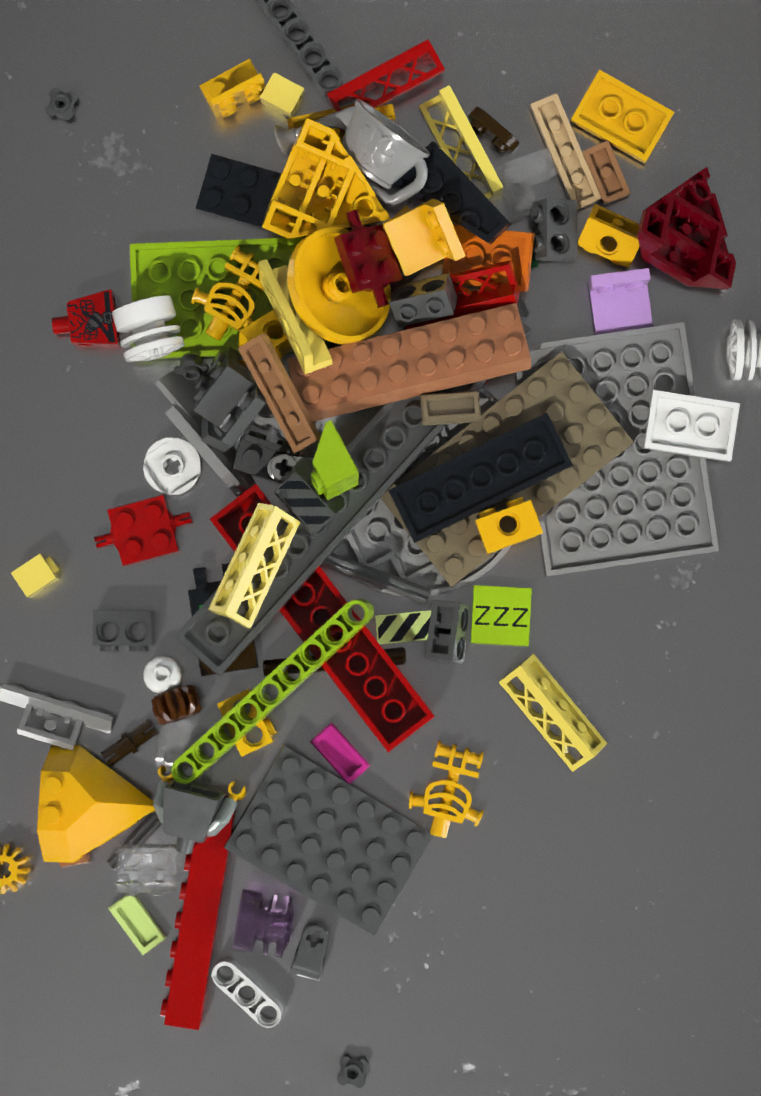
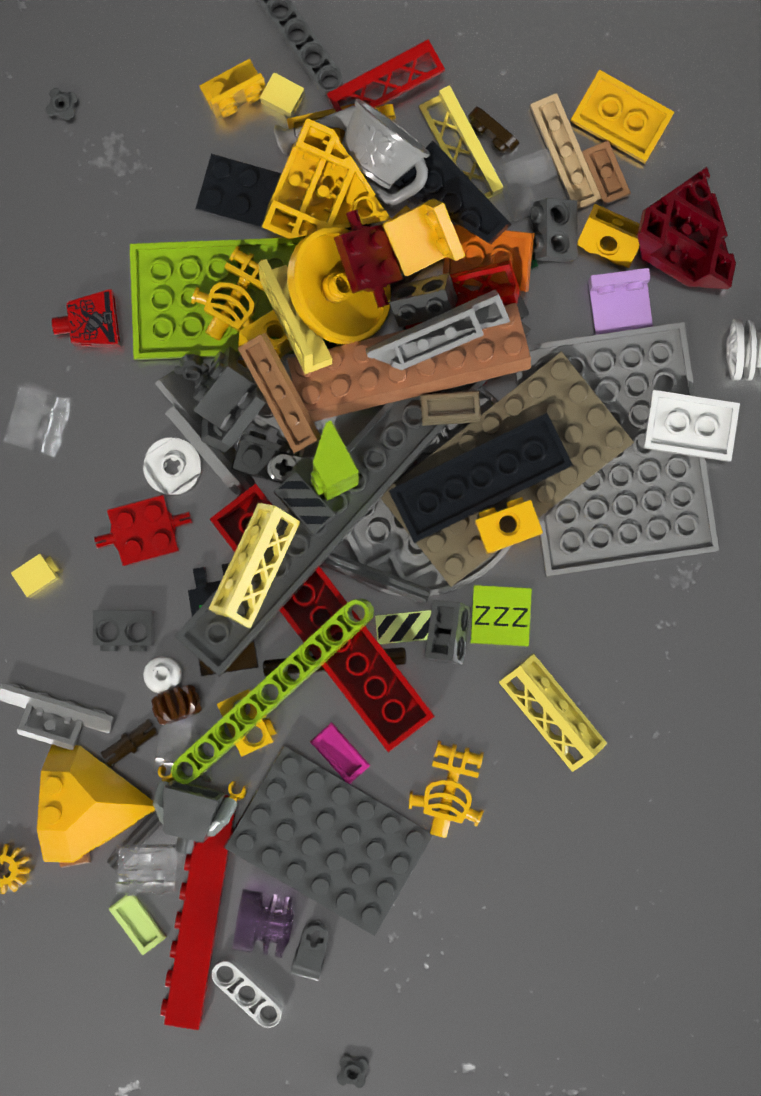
(27, 418): none -> clear plate
(148, 329): white wheel -> none
(441, 332): none -> light grey wedge

